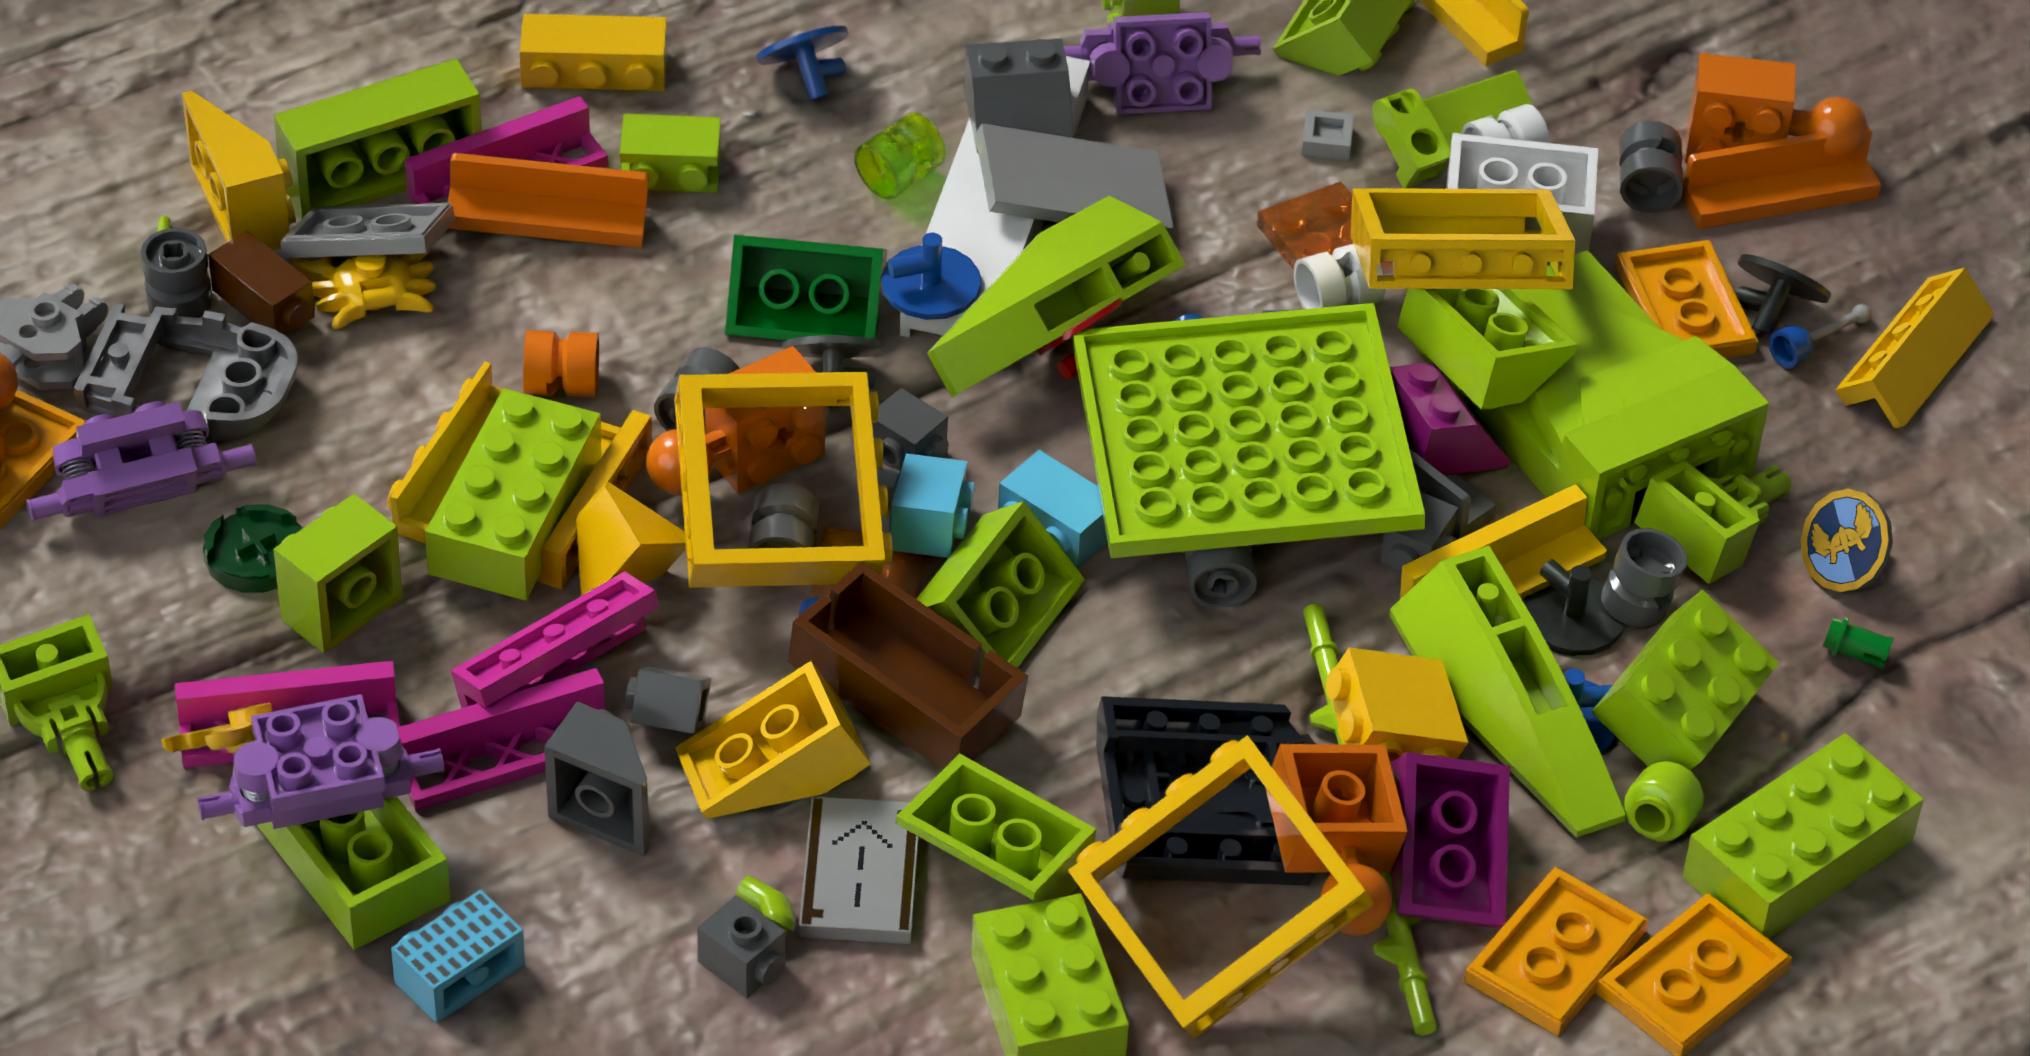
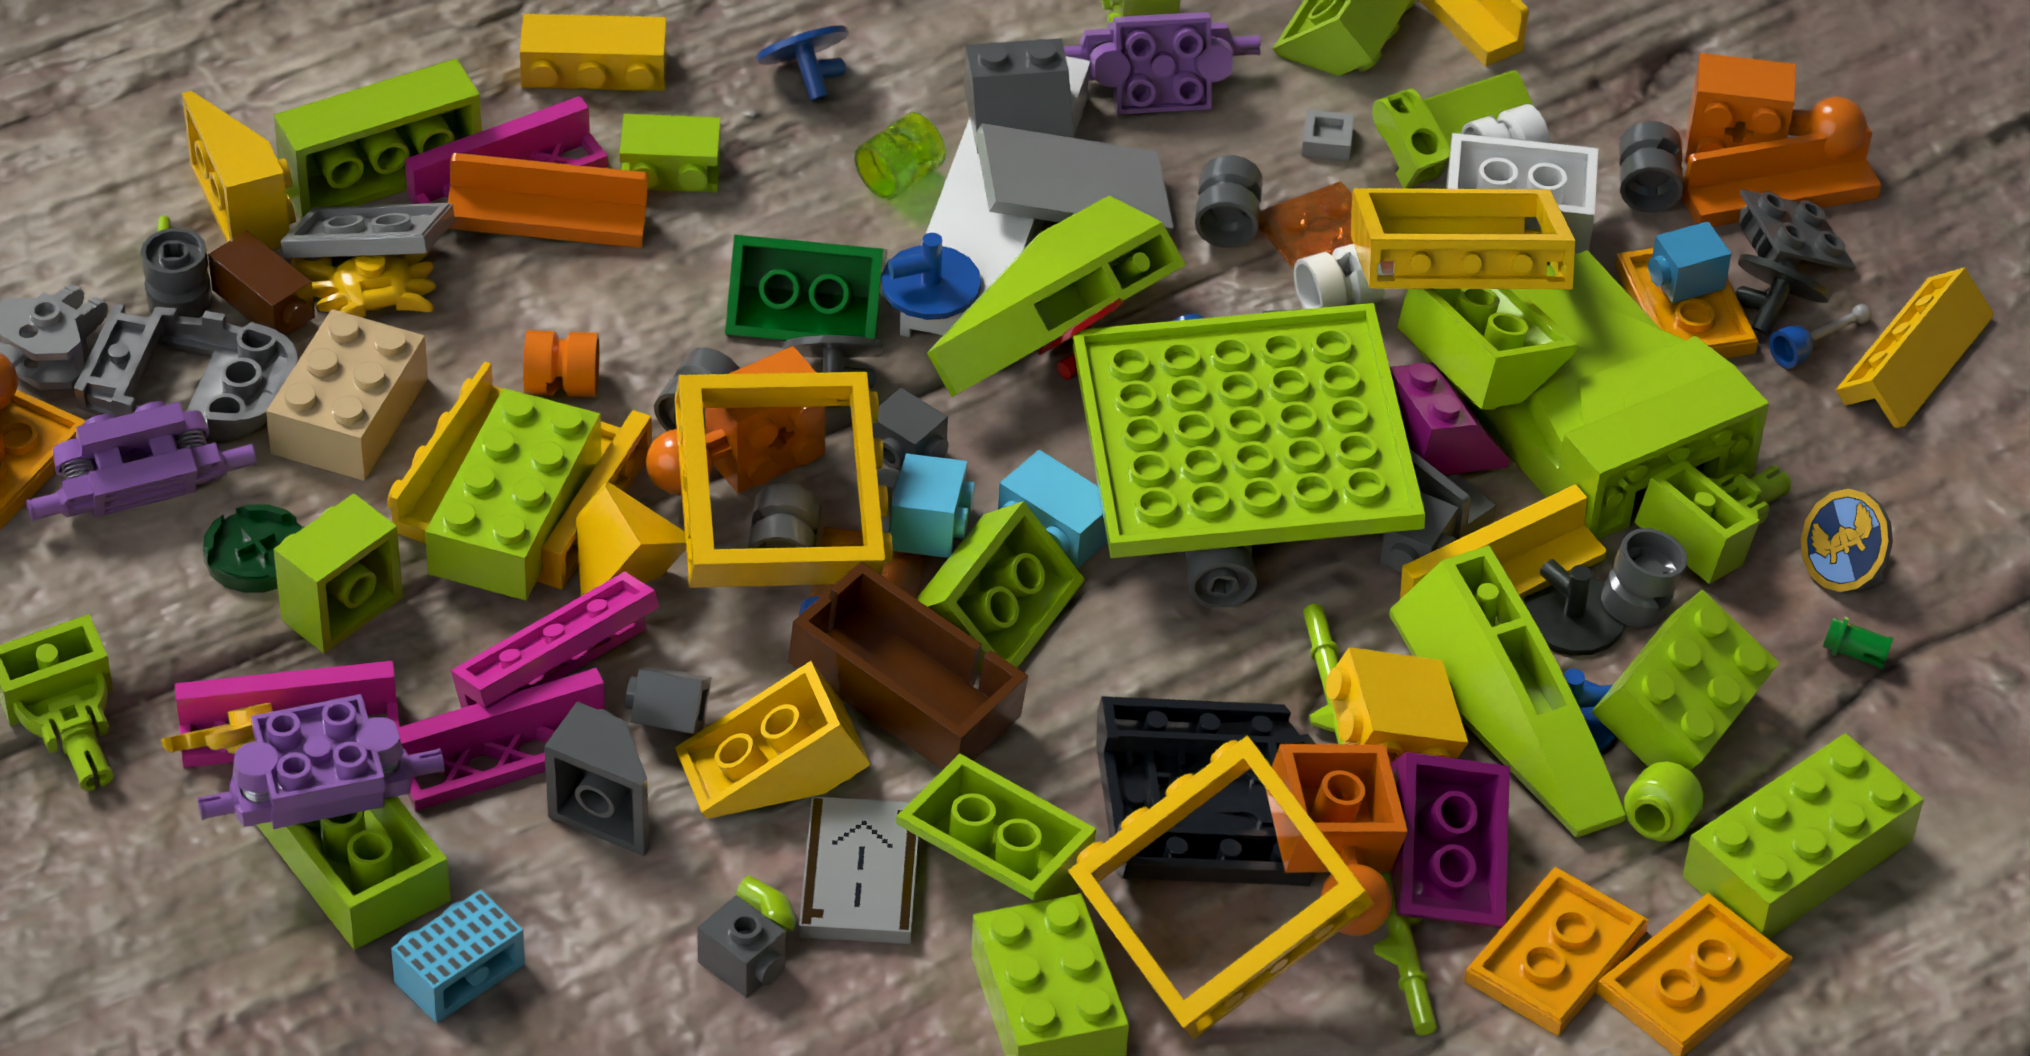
(347, 394): none -> tan brick
(1228, 201): none -> dark grey wheel
(1689, 262): none -> dark azure brick
(1791, 231): none -> dark grey hinge

